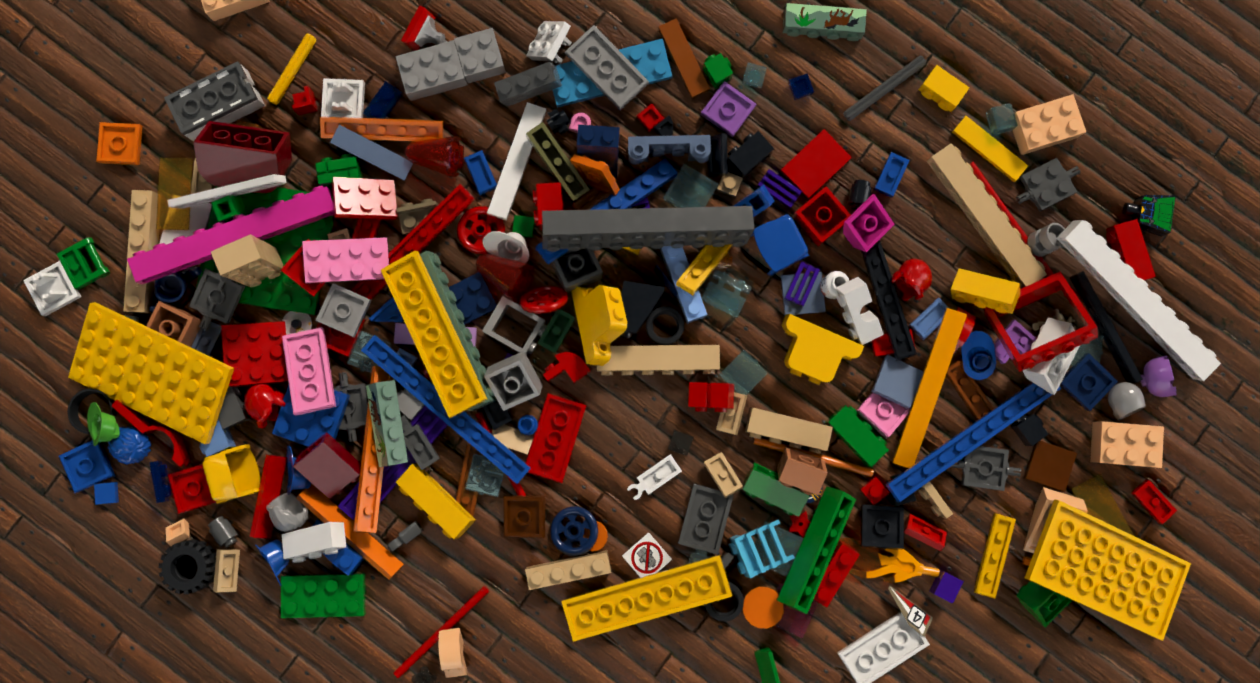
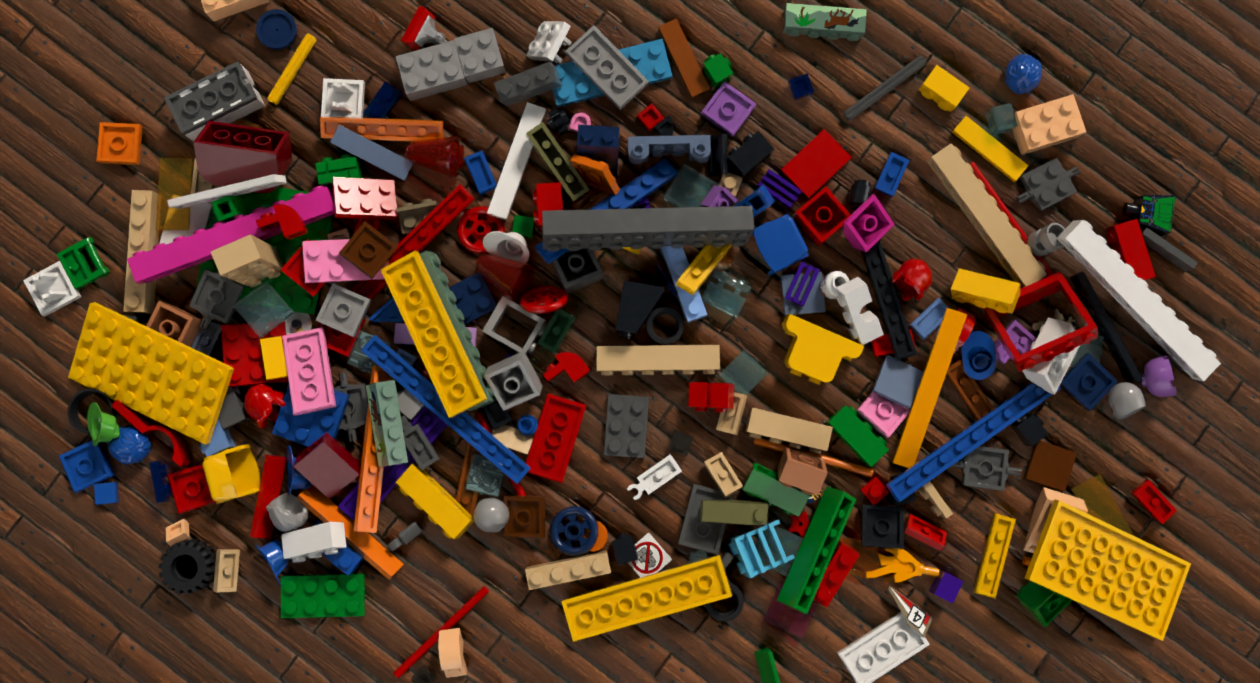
(174, 286): dark blue piece -> none
(223, 532): dark grey brick -> none
(263, 309): none -> clear light blue plate
(273, 21): none -> dark blue piece
(273, 358): none -> yellow tile
(286, 217): none -> red brick
(304, 102): red panel -> none
(368, 250): none -> reddish brown tile
(491, 515): none -> light grey helmet
(599, 320): yellow brick -> none
(624, 548): none -> black brick
(626, 426): none -> dark grey plate
(718, 197): none -> medium lavender brick
(734, 511): none -> olive slope
(754, 75): clear light blue plate -> none
(762, 607): orange tile -> none
(1023, 74): none -> blue hair
(1127, 444): light nougat brick -> none
(1168, 251): none -> dark grey tile

